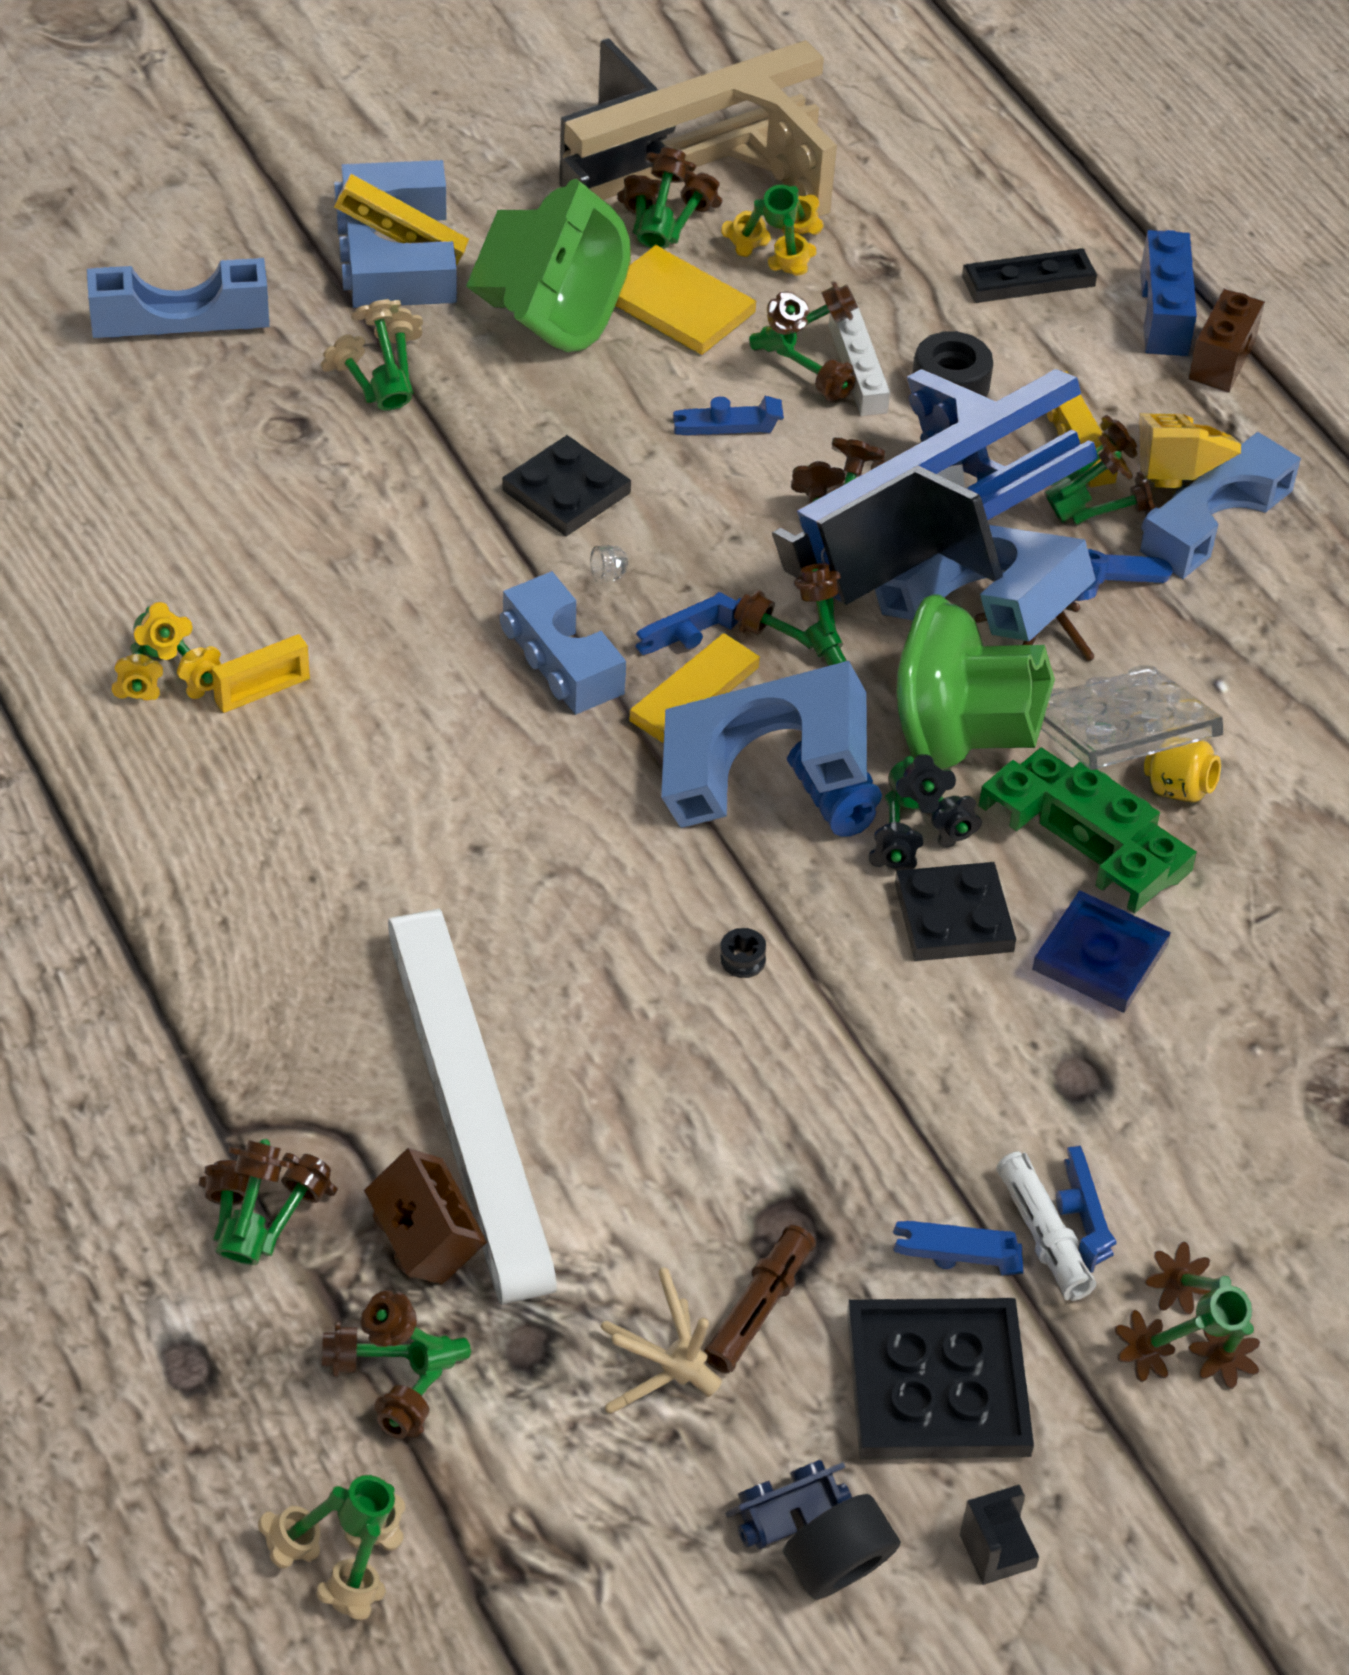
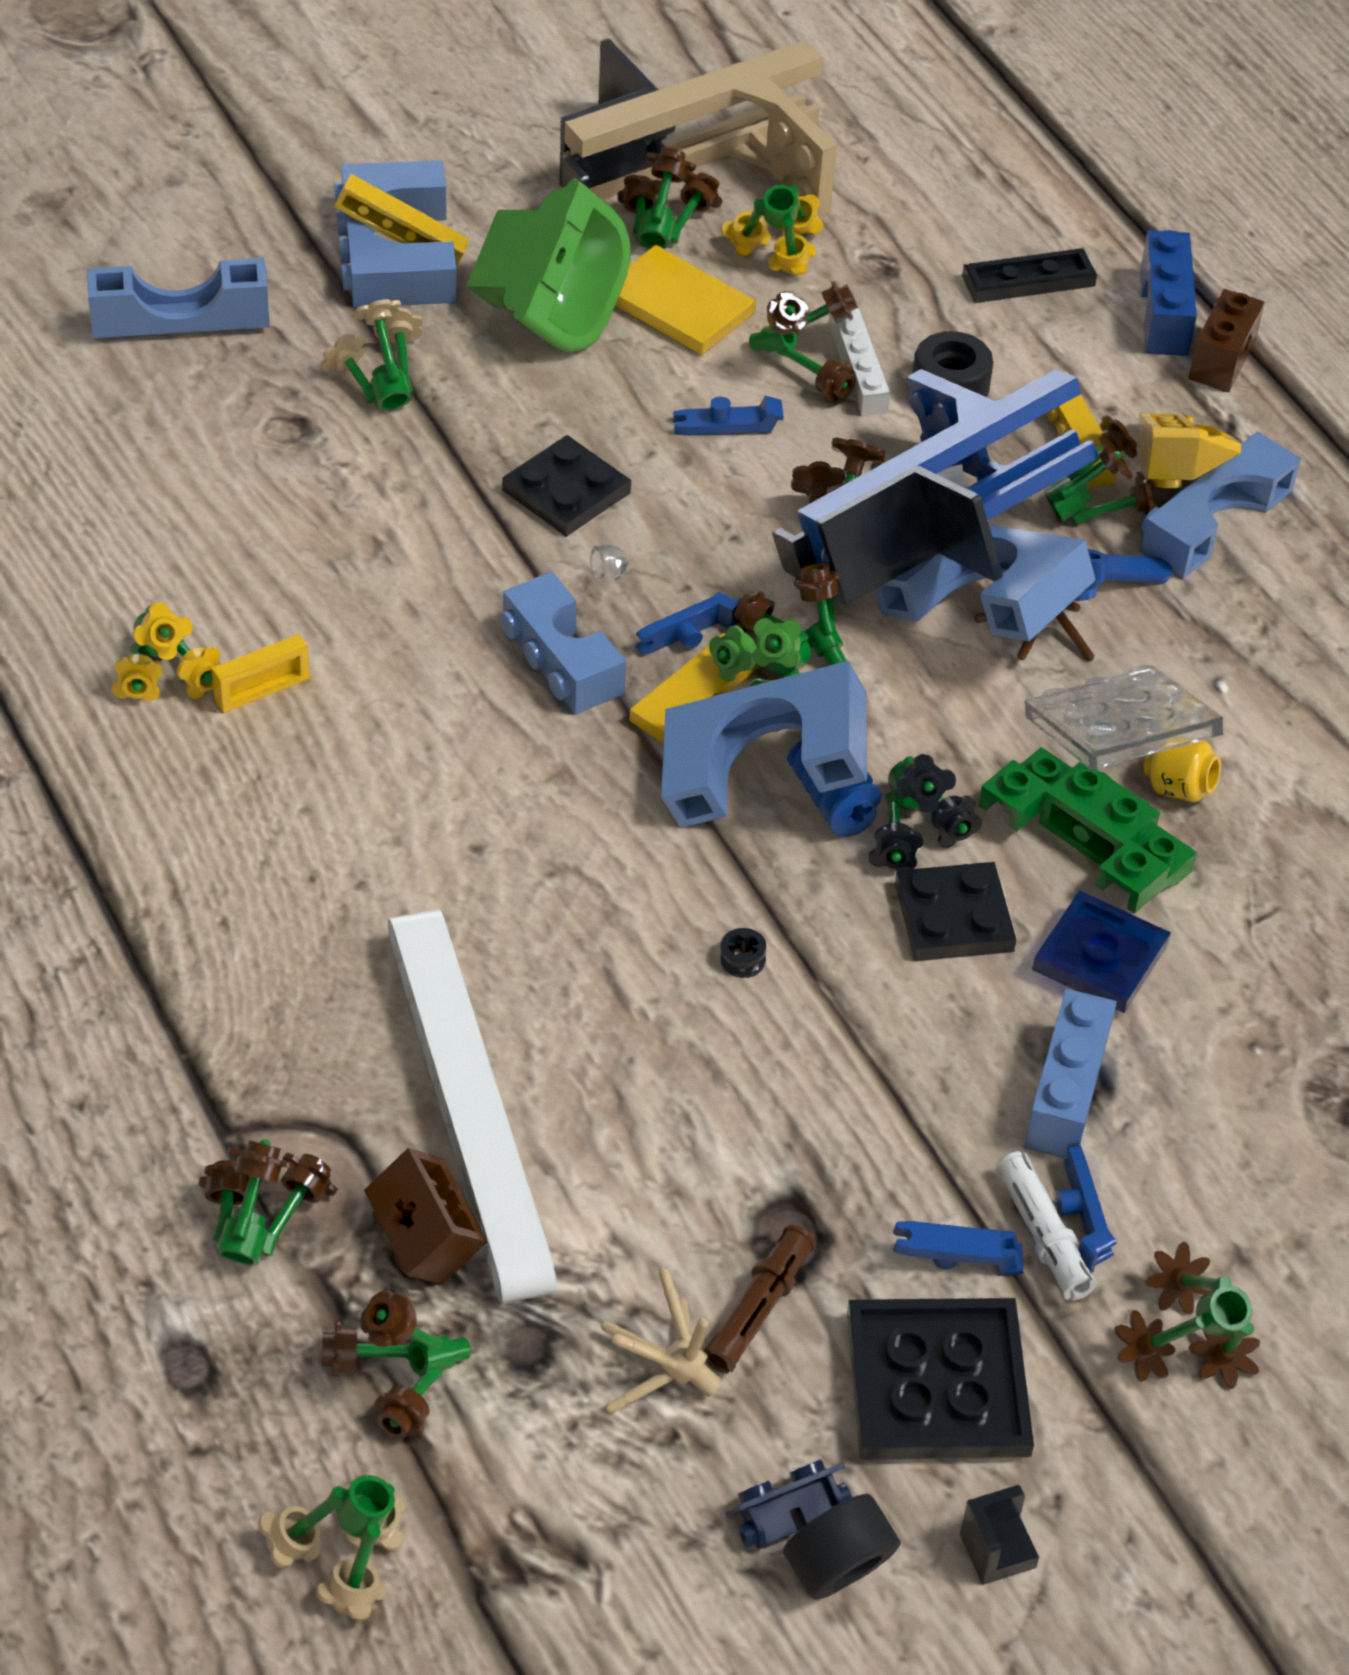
(778, 647): none -> bright green plant
(965, 693): bright green piece -> none
(1070, 1073): none -> medium blue arch

